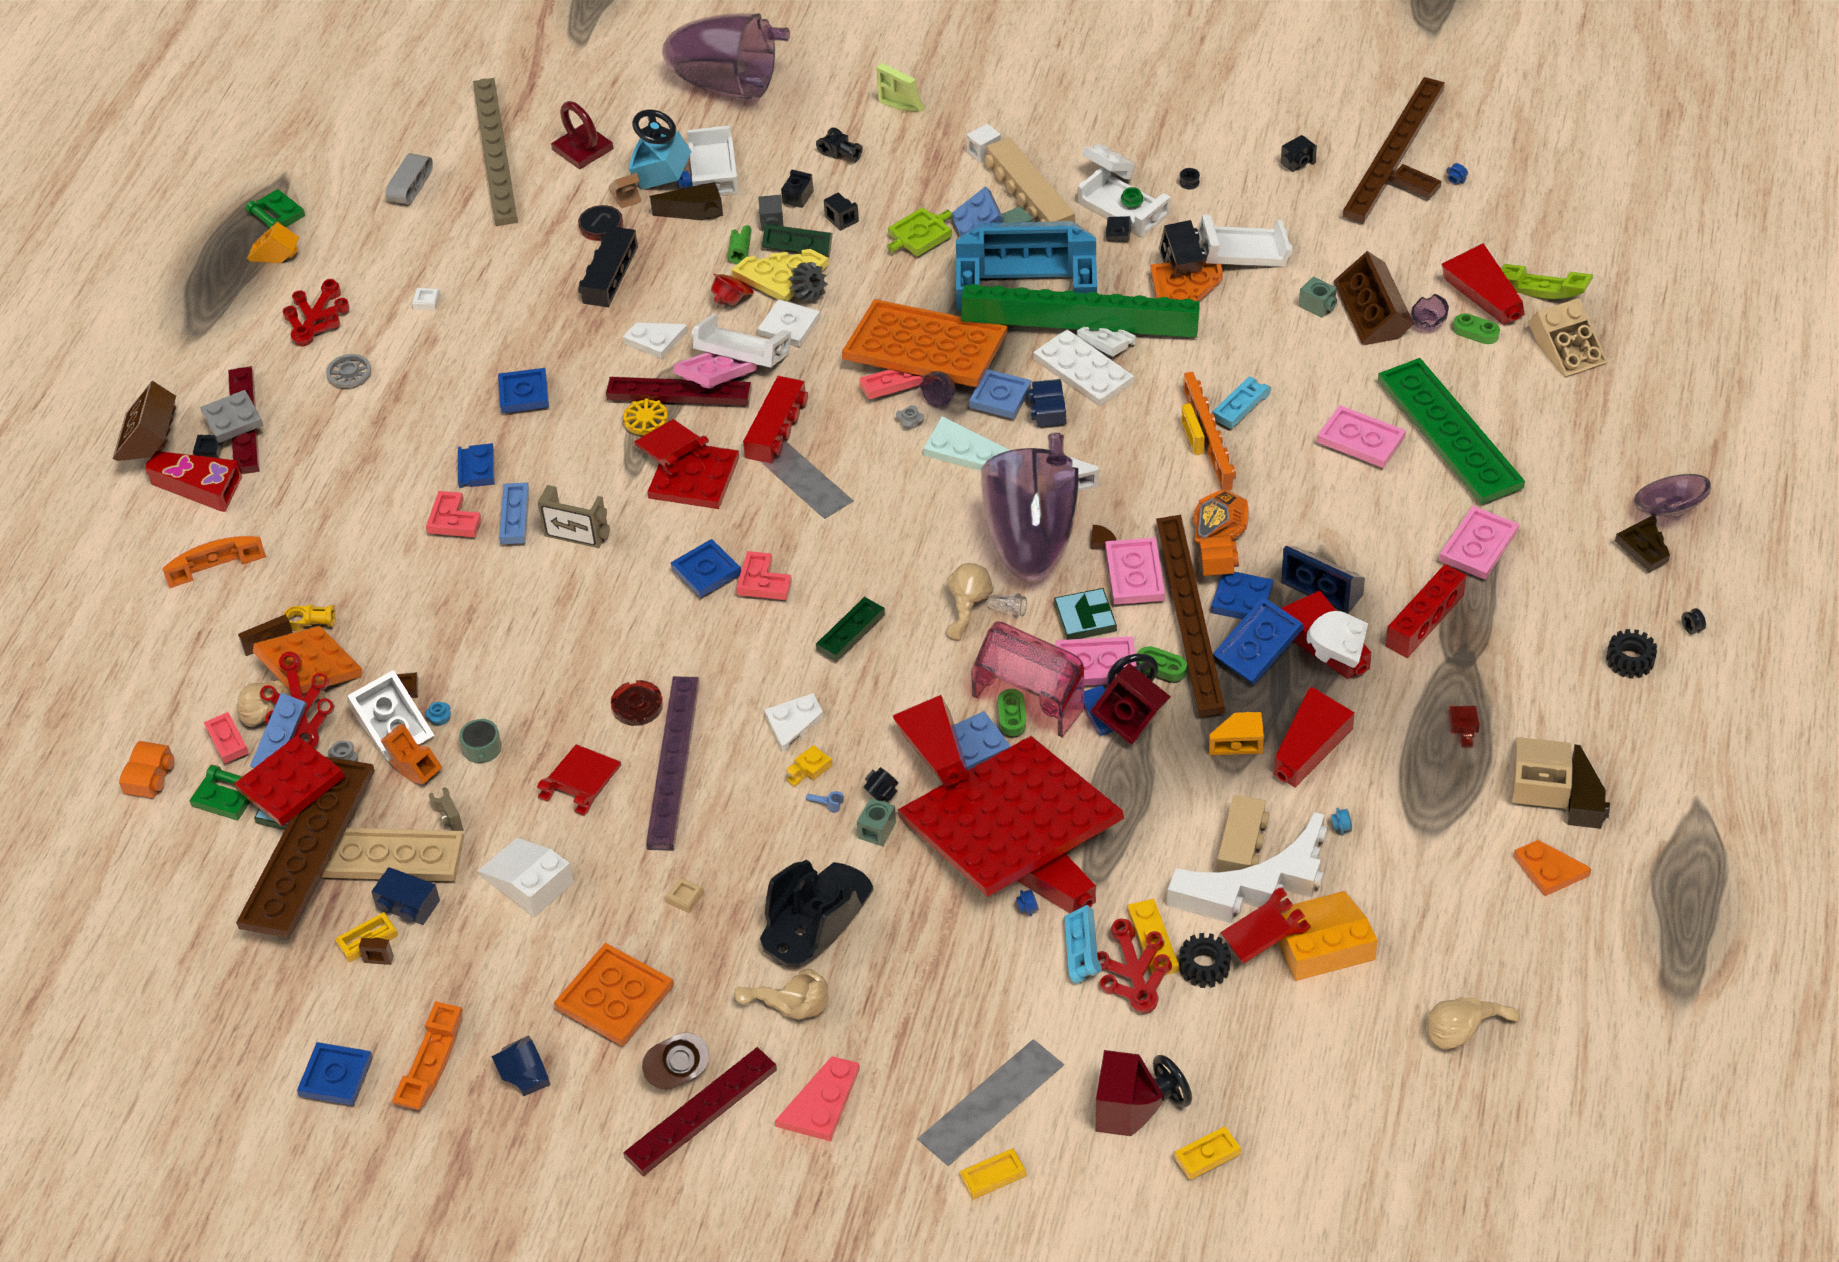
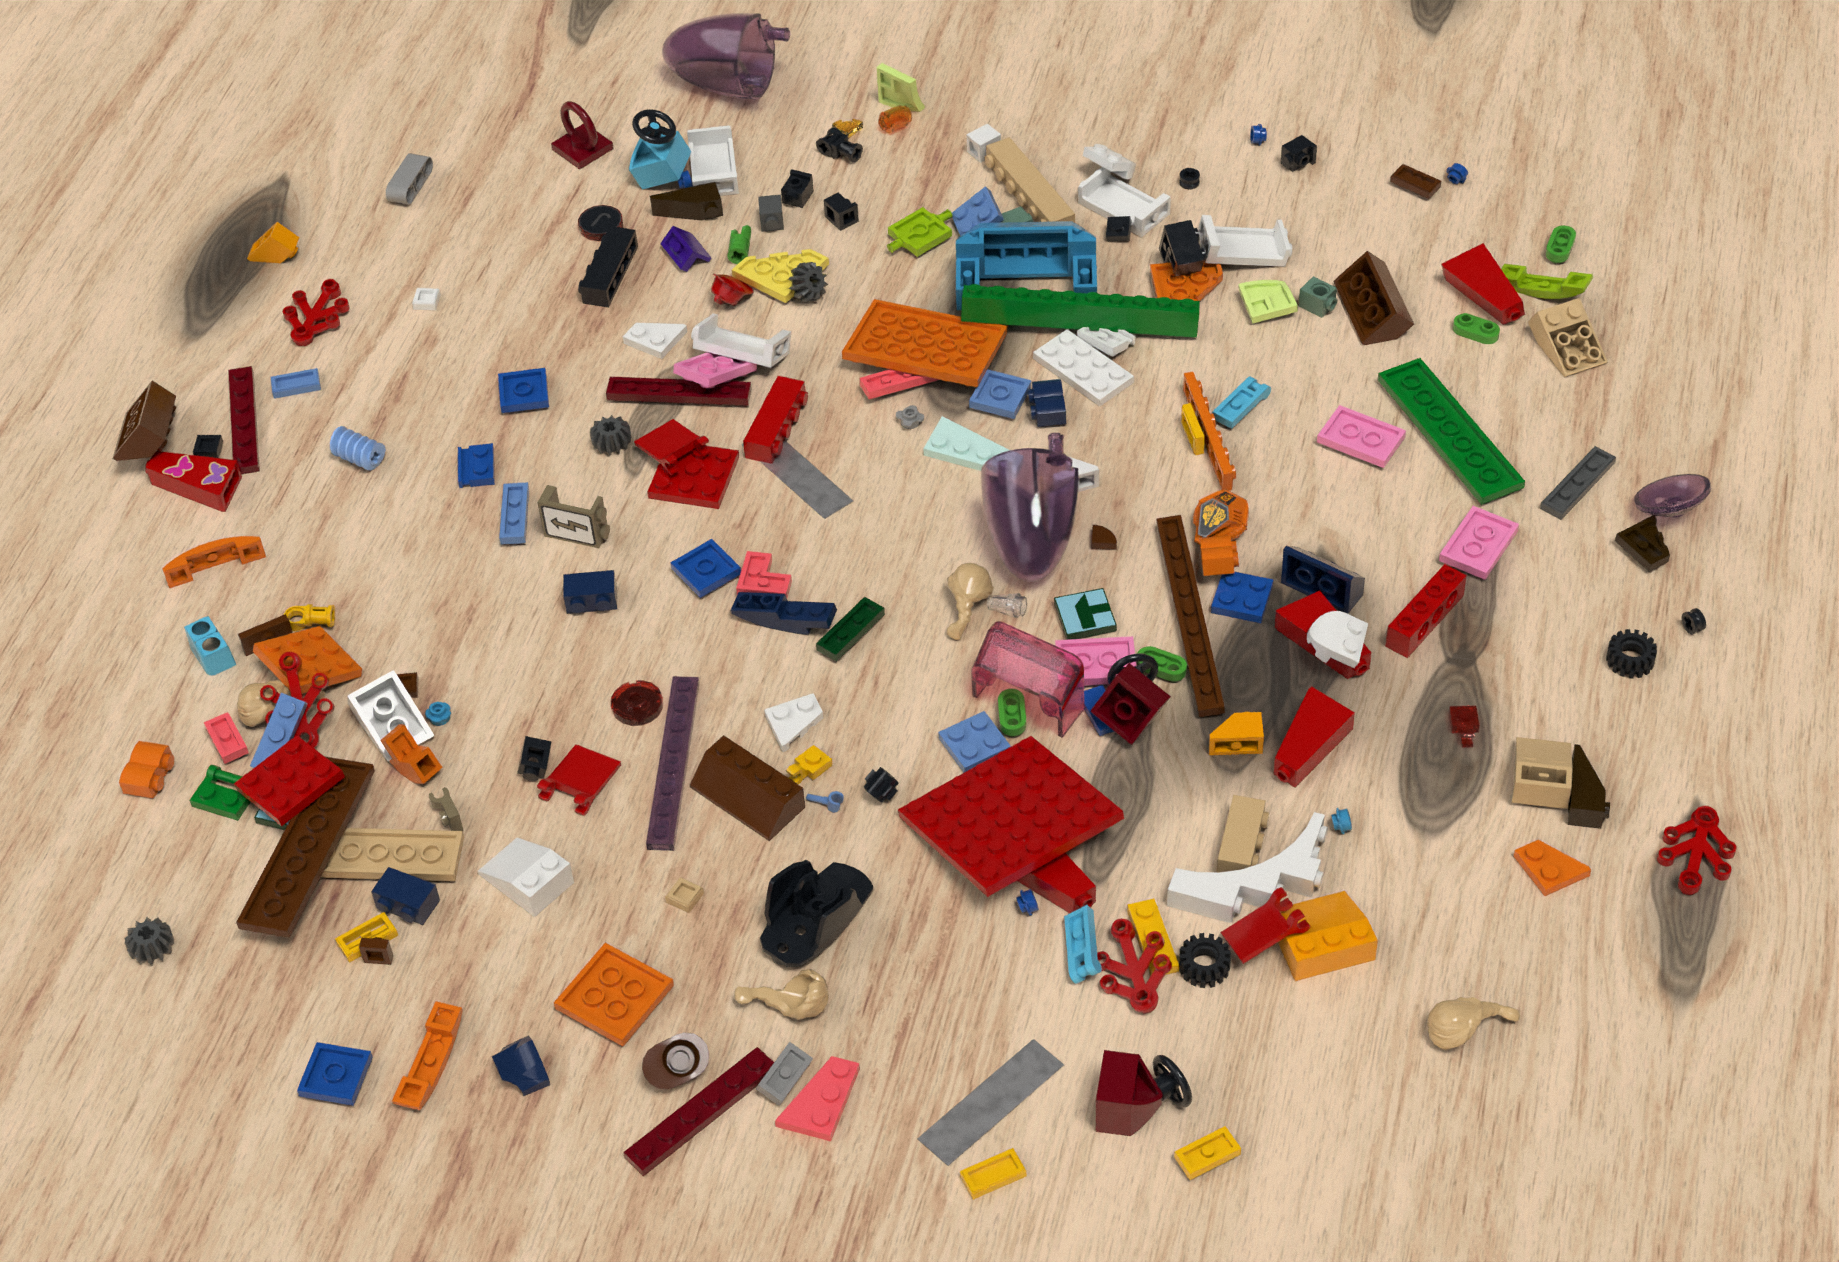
(149, 940): none -> dark grey gear
(211, 661): none -> medium azure piece
(231, 416): light grey plate -> none
(278, 205): green plate -> none
(295, 383): none -> medium blue tile
(343, 750): light grey plate -> none
(348, 371): light grey wheel -> none
(356, 448): none -> light blue piece
(449, 520): coral plate -> none
(480, 741): piece -> none
(495, 152): dark tan plate -> none
(534, 758): none -> black brick
(590, 591): none -> dark blue brick
(610, 435): none -> dark grey gear
(625, 190): medium nougat slope -> none
(644, 417): yellow wheel -> none
(683, 248): none -> dark purple panel
(747, 788): none -> reddish brown slope
(778, 613): none -> dark blue slope
(784, 1073): none -> light grey plate
(789, 317): white plate -> none
(796, 239): dark green plate -> none
(849, 127): none -> clear yellow tile
(876, 822): sand green brick -> none
(894, 118): none -> clear orange brick
(935, 739): red slope -> none
(938, 388): hair -> none
(1131, 197): green plate -> none
(1134, 571): bright pink plate -> none
(1258, 134): none -> blue plate
(1258, 641): blue plate -> none
(1267, 299): none -> yellowish green plate
(1393, 150): reddish brown plate -> none
(1430, 312): hair -> none
(1560, 244): none -> bright green plate
(1578, 483): none -> dark grey tile
(1698, 846): none -> red plant

